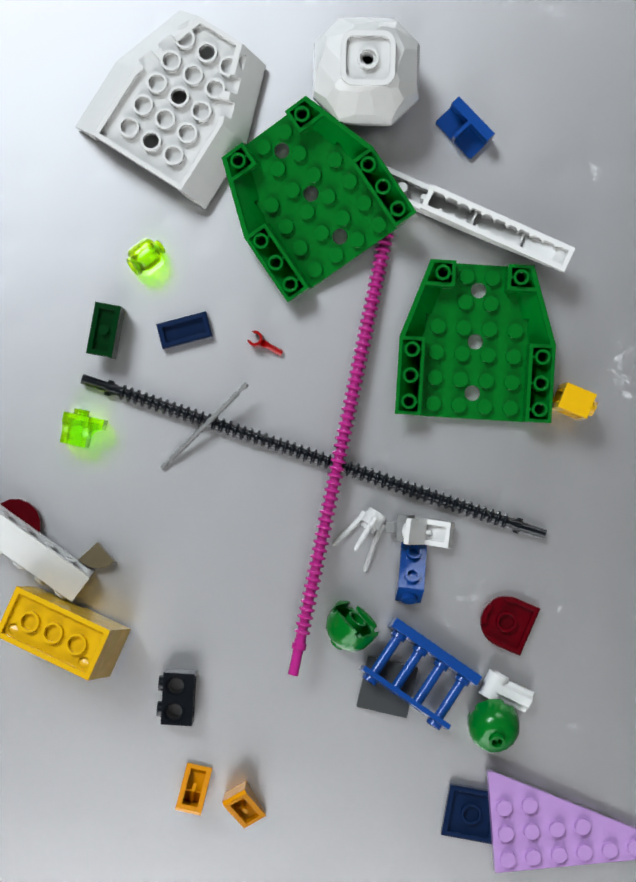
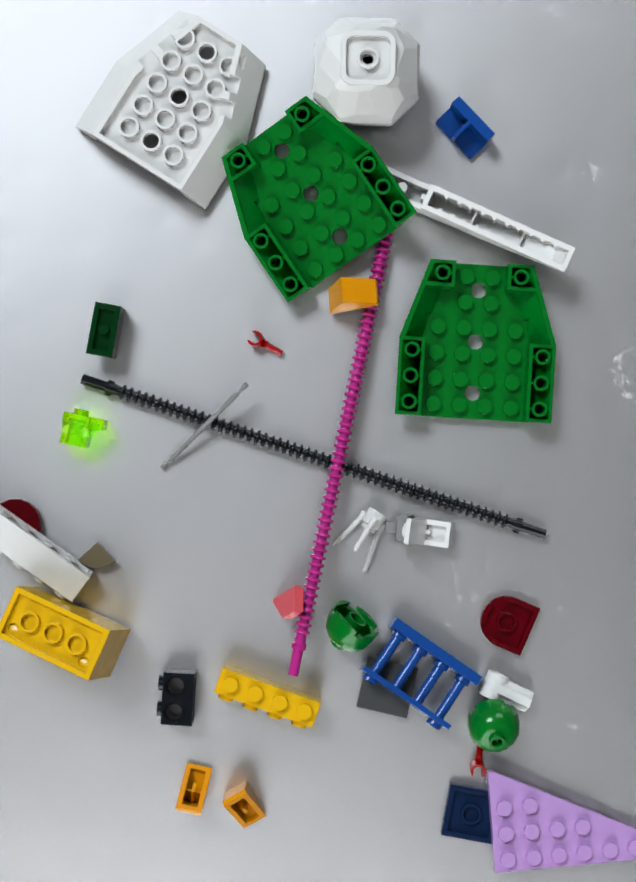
(146, 257): clear neon green head -> none
(184, 330): dark blue tile -> none
(267, 695): none -> yellow brick
(290, 602): none -> coral tile
(353, 294): none -> light orange slope
(411, 574): blue bracket -> none
(477, 762): none -> red hand
(574, 401): yellow brick -> none

